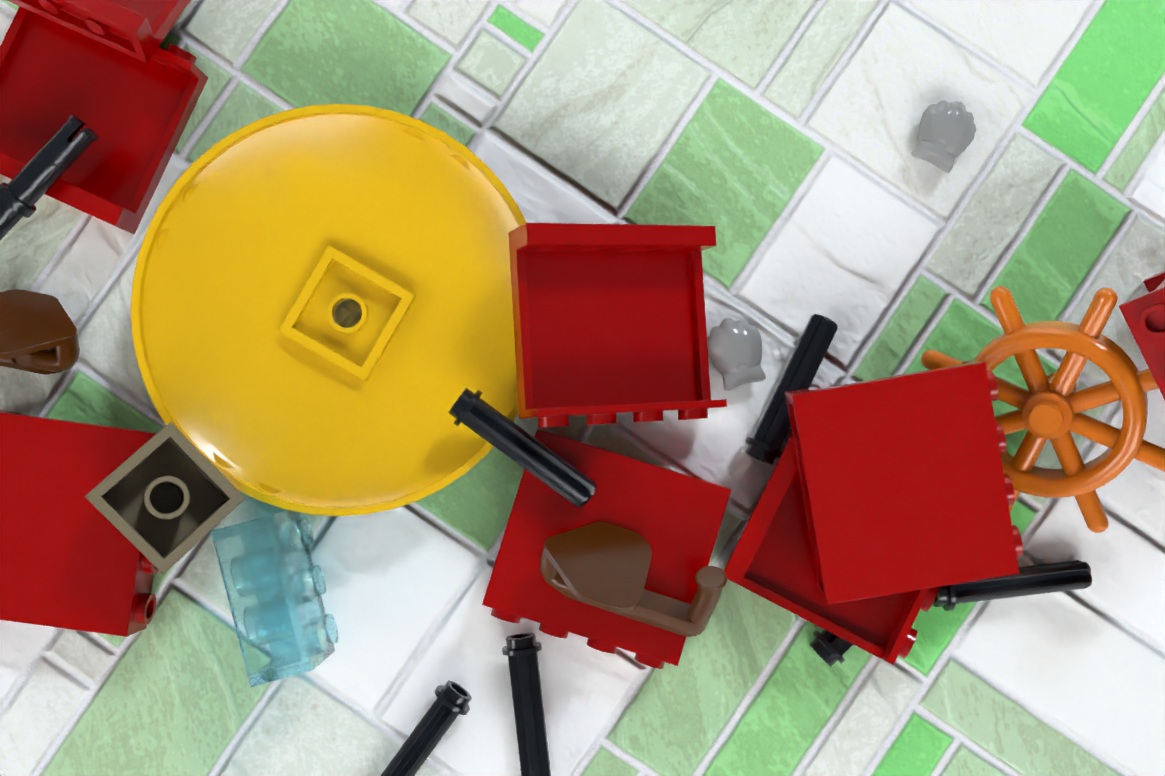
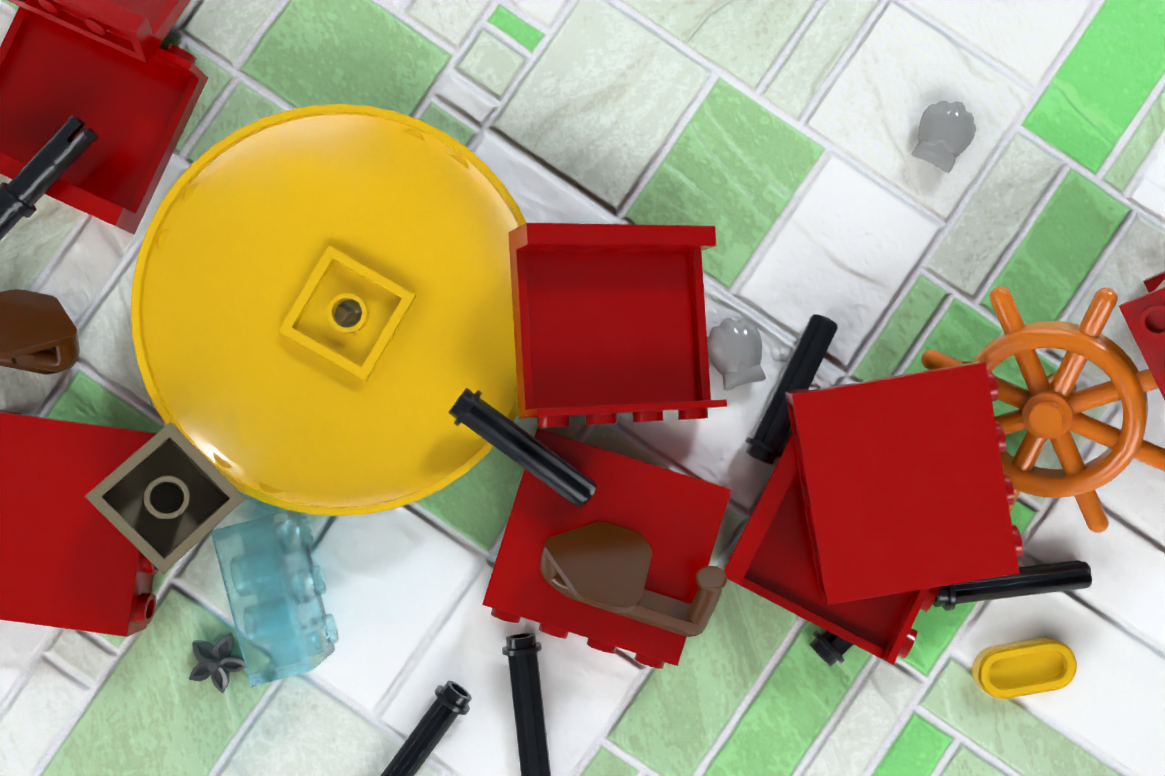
(216, 661): none -> dark grey plant
(1024, 668): none -> yellow tile

